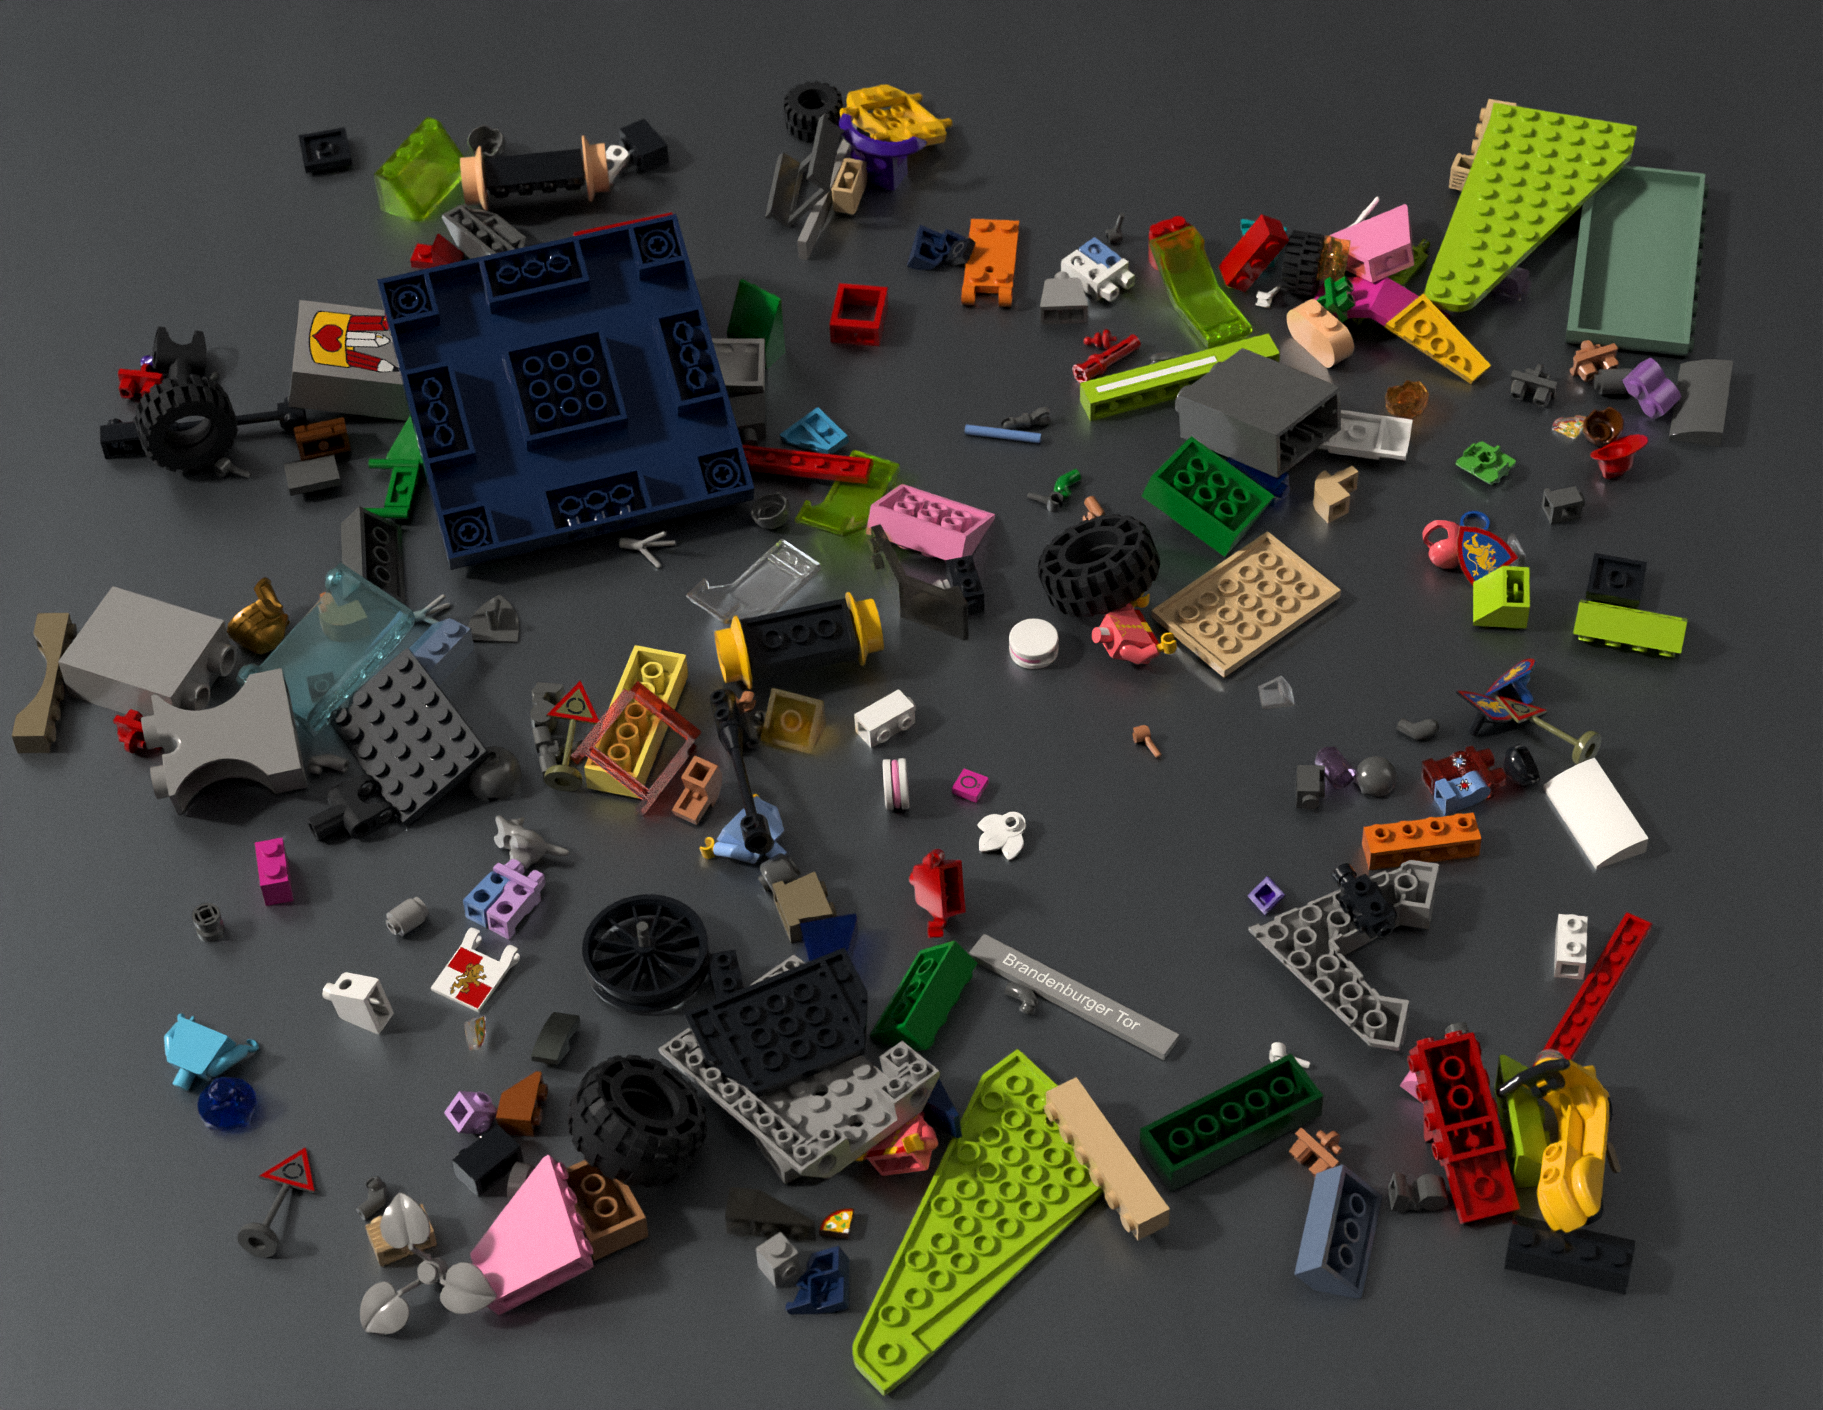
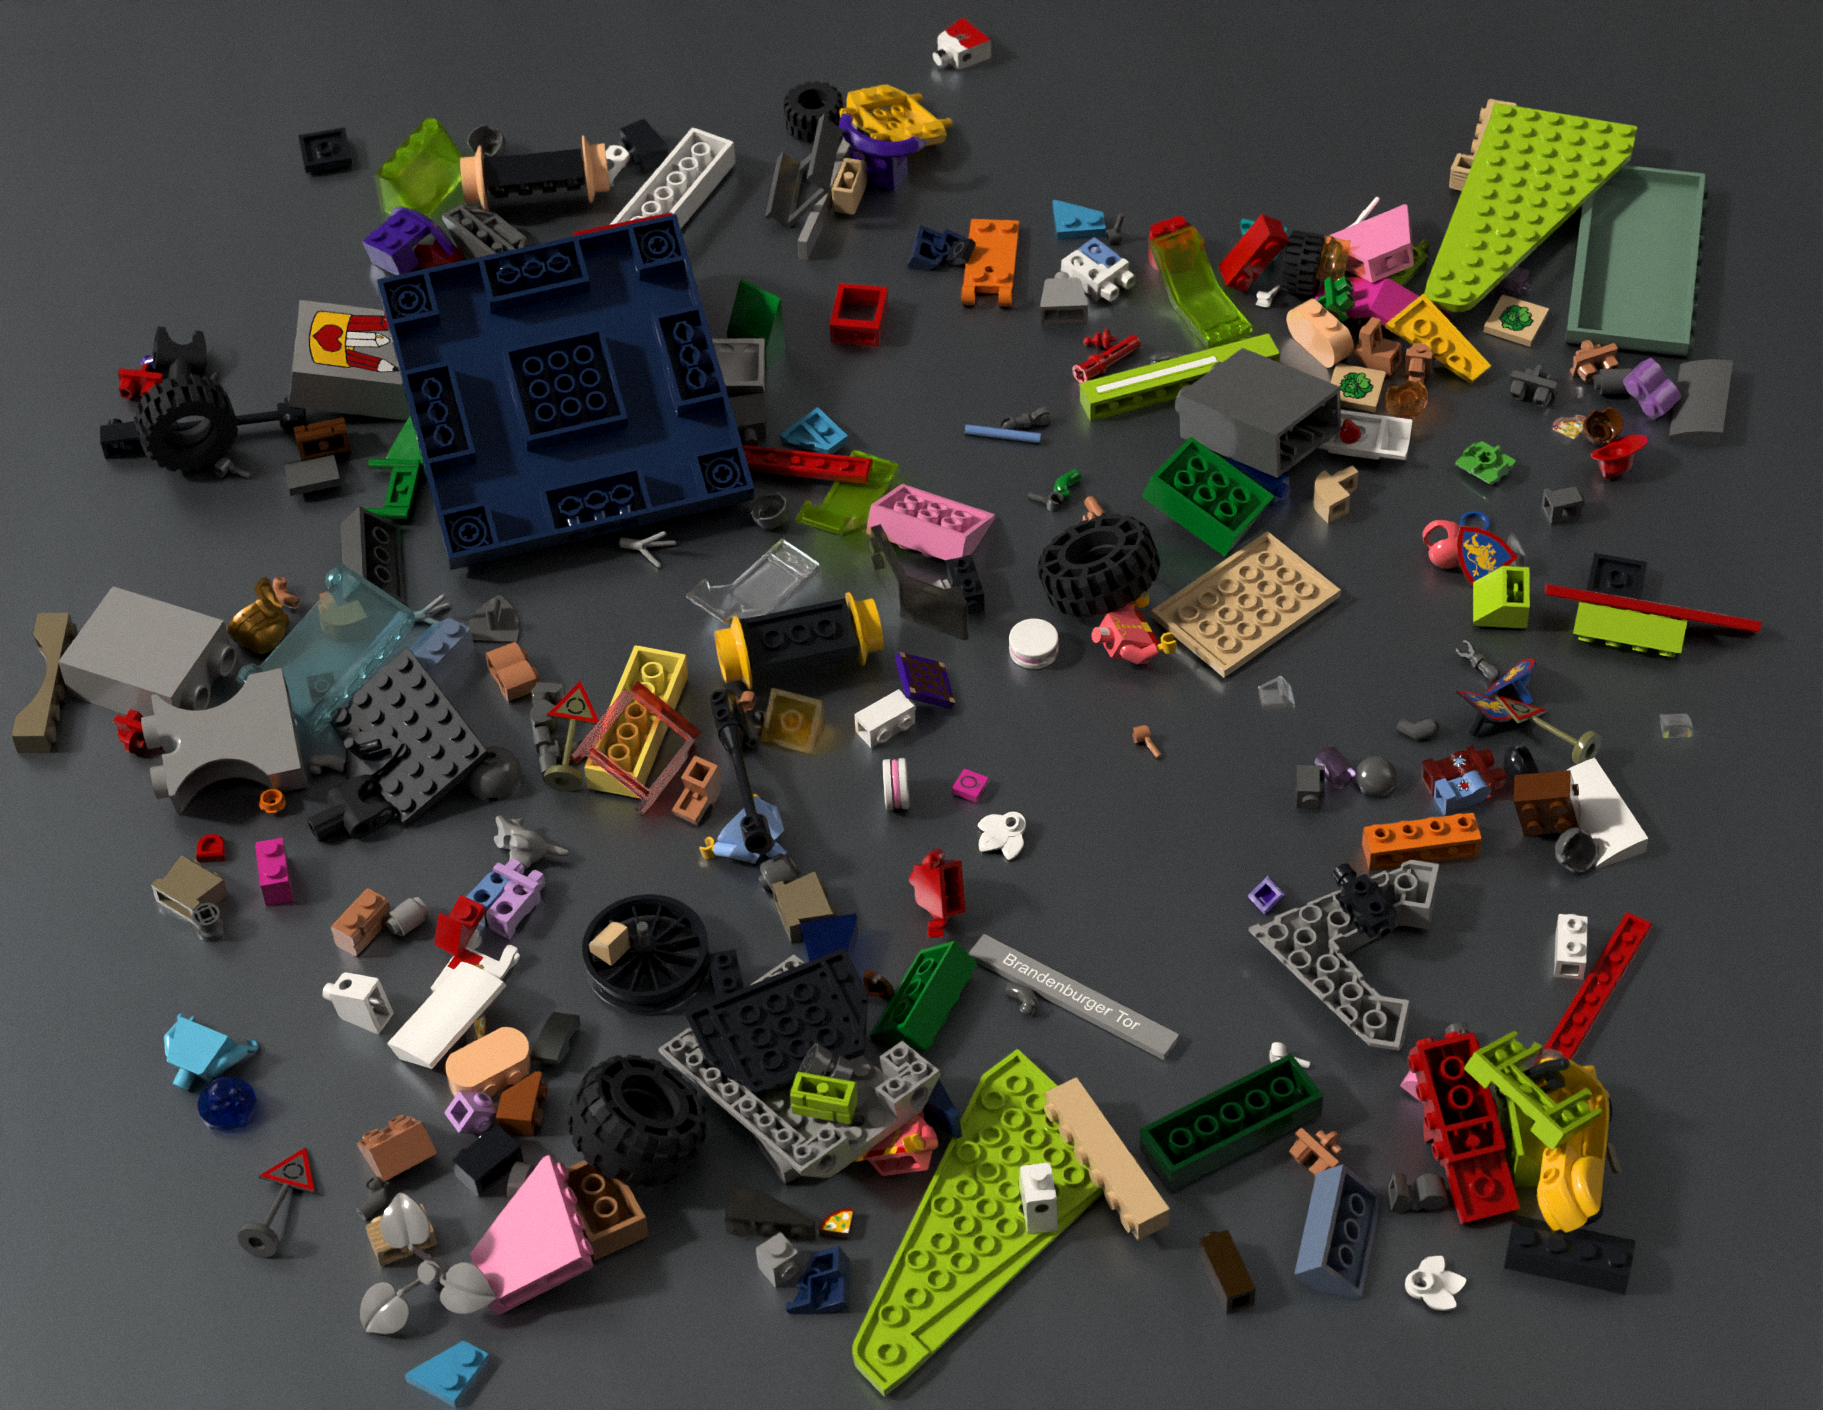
(188, 887): none -> dark tan hips
(211, 849): none -> red tile
(272, 801): none -> orange plate
(281, 591): none -> nougat arm
(361, 922): none -> nougat brick
(369, 752): none -> black shield
(393, 241): none -> dark purple piece
(396, 1146): none -> nougat slope
(446, 1015): none -> white slope
(450, 1372): none -> dark azure wing
(458, 927): none -> red slope
(490, 1062): none -> light nougat brick
(512, 671): none -> nougat brick
(611, 943): none -> tan brick
(683, 178): none -> white brick
(821, 1062): none -> dark grey wheel
(823, 1097): none -> lime brick
(877, 985): none -> reddish brown tile
(924, 680): none -> tile
(962, 45): none -> white torso
(1038, 1188): none -> white torso
(1077, 221): none -> dark azure wing
(1226, 1271): none -> dark brown brick
(1349, 432): none -> red hair
(1359, 386): none -> tan tile
(1376, 352): none -> nougat brick
(1418, 362): none -> nougat hips
(1438, 1283): none -> white plate
(1479, 662): none -> dark grey piece
(1516, 320): none -> tan tile
(1547, 802): none -> reddish brown brick
(1553, 1122): none -> lime wedge
(1576, 850): none -> dark grey hair
(1652, 607): none -> red tile
(1675, 725): none -> clear slope

